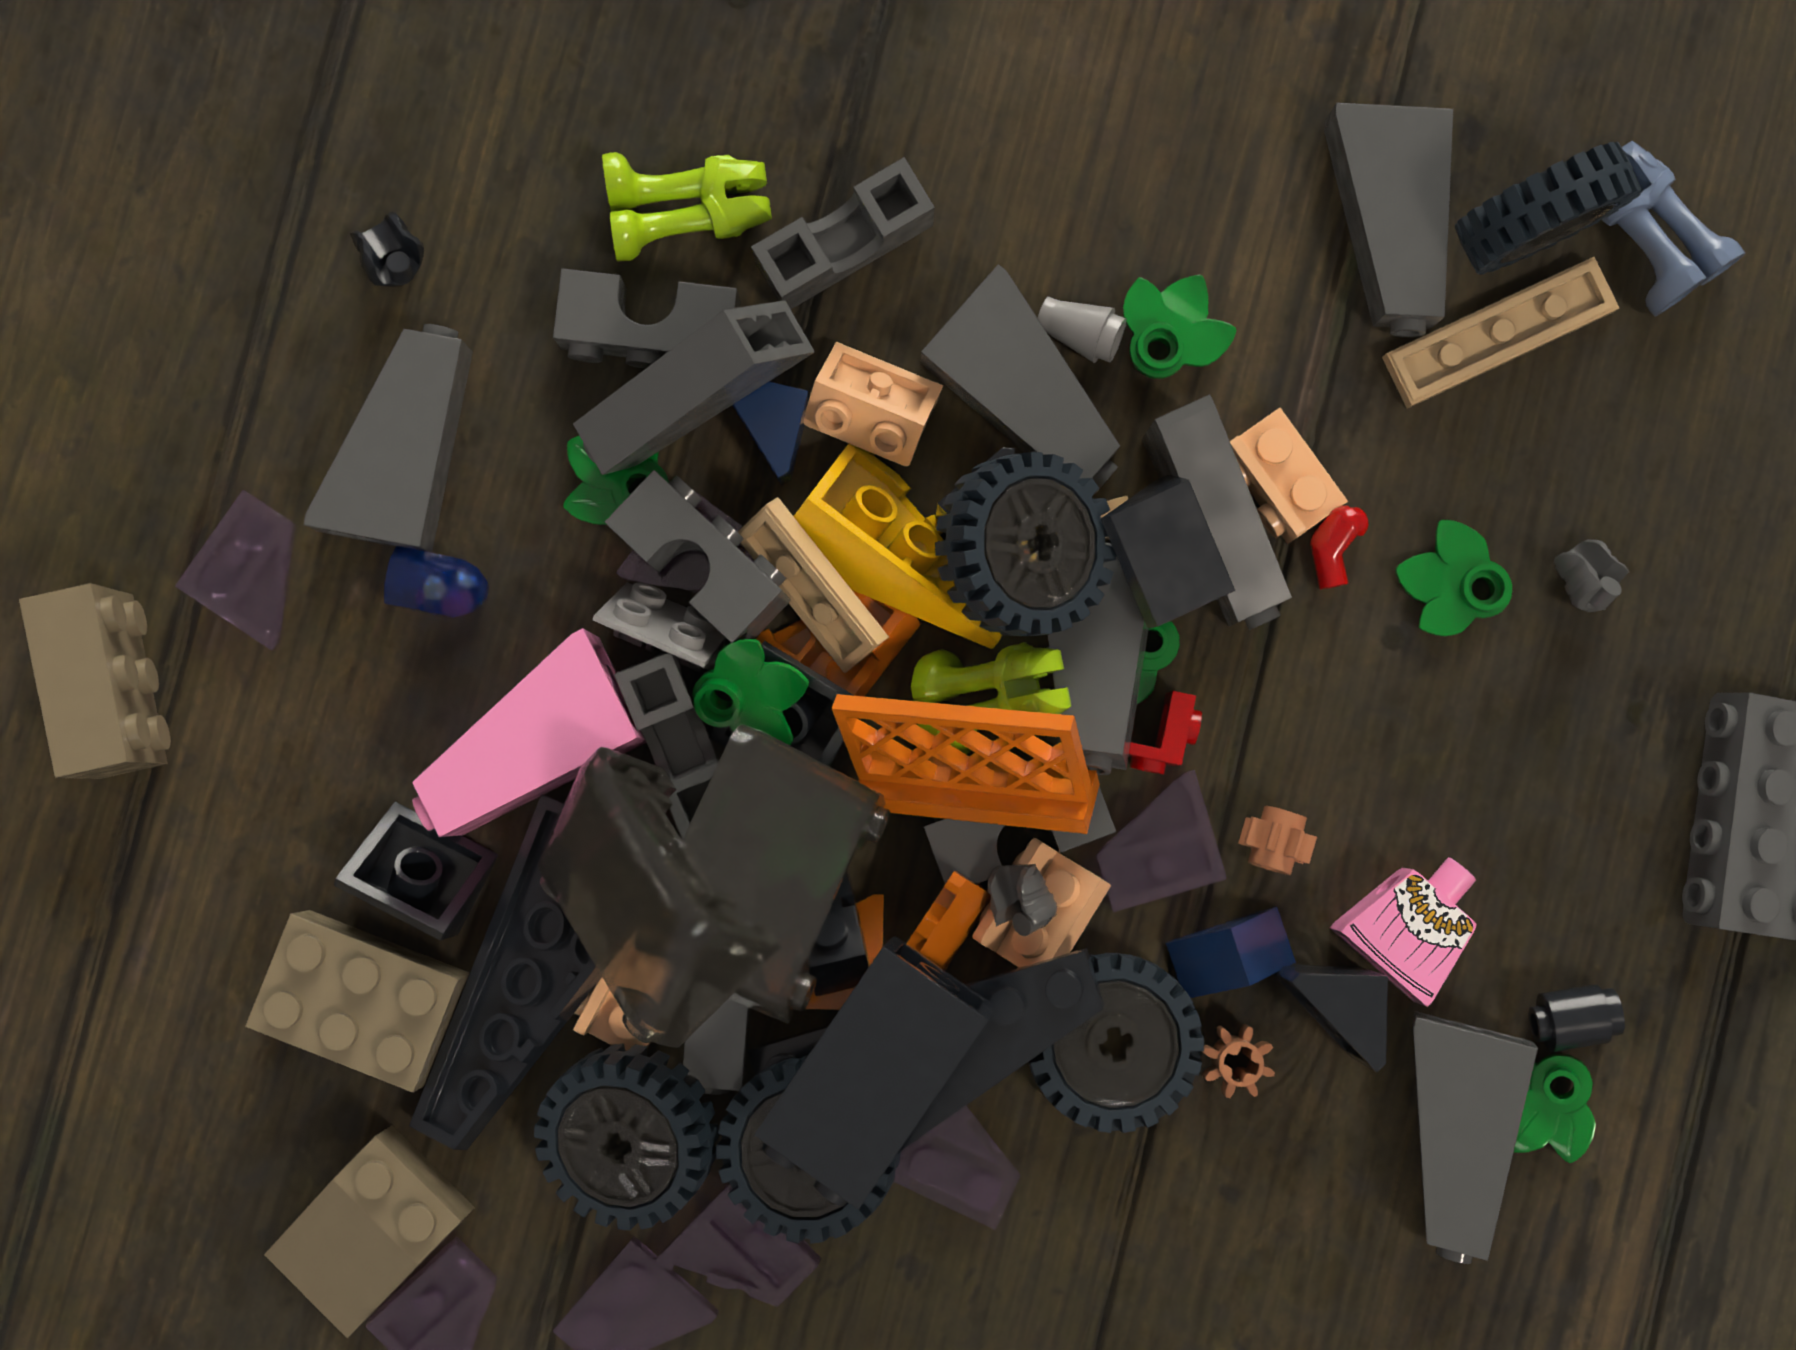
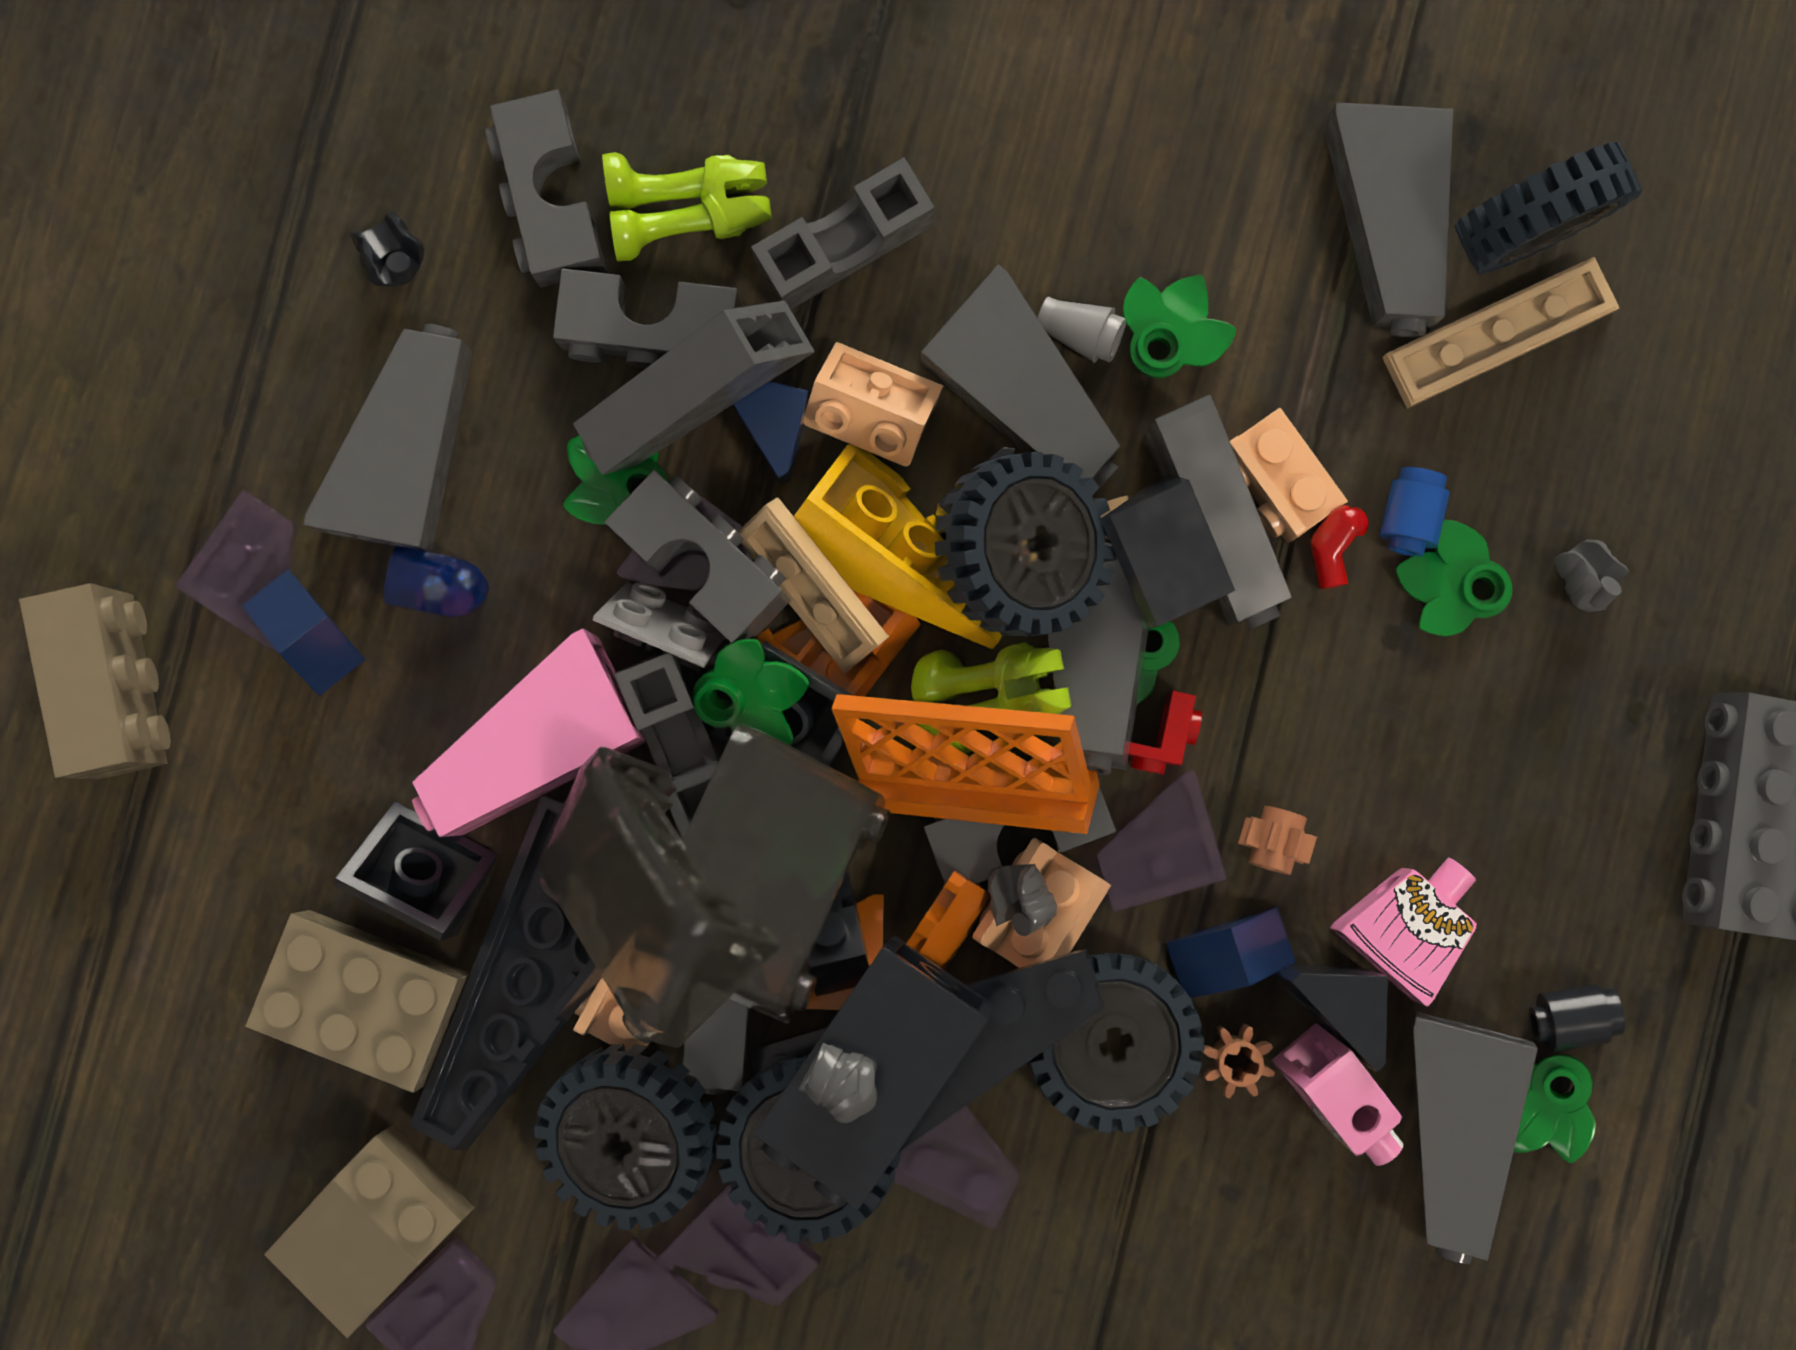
(303, 632): none -> dark blue slope
(533, 141): none -> dark grey arch
(841, 1083): none -> dark grey arm
(1342, 1094): none -> bright pink torso
(1415, 511): none -> blue brick
(1673, 270): sand blue piece -> none

